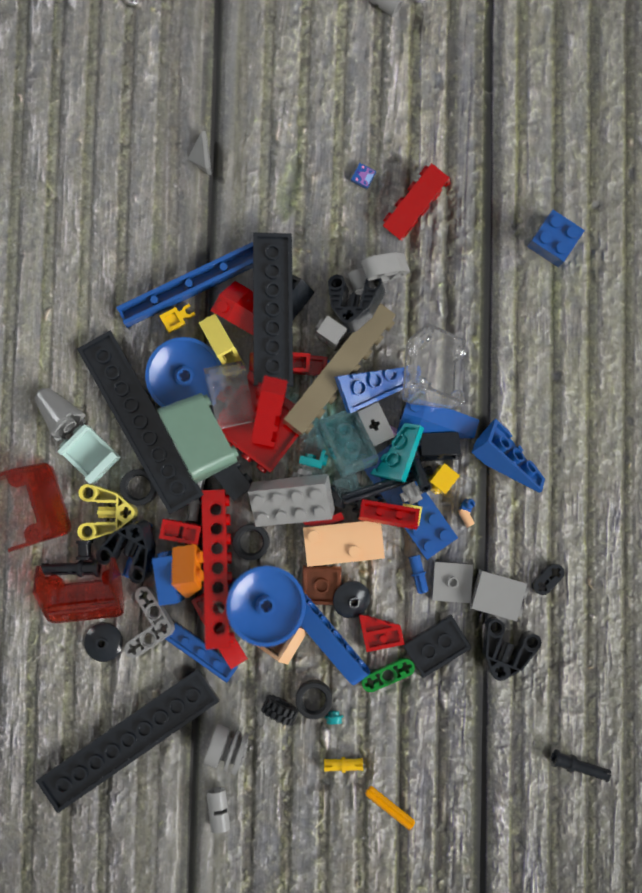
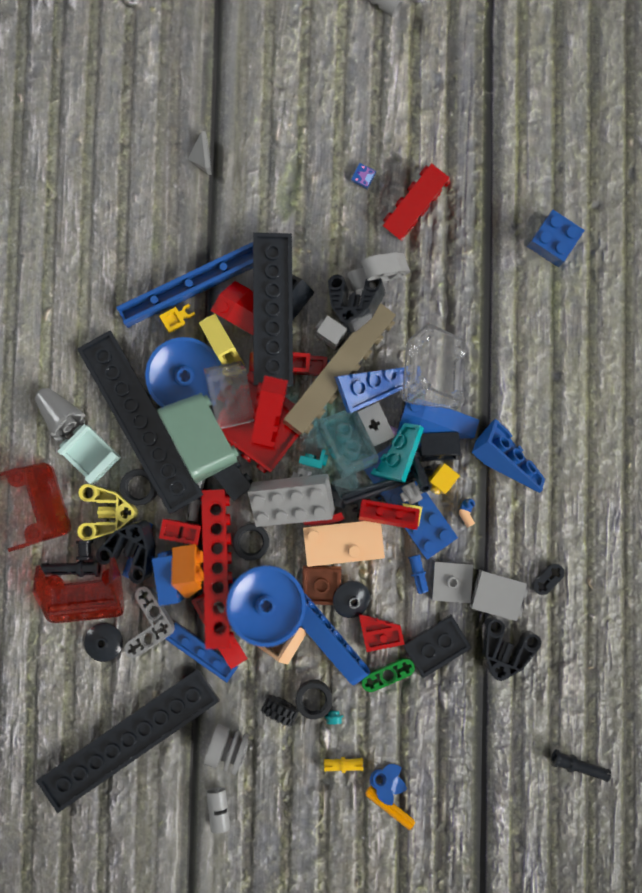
(390, 783): none -> blue plate

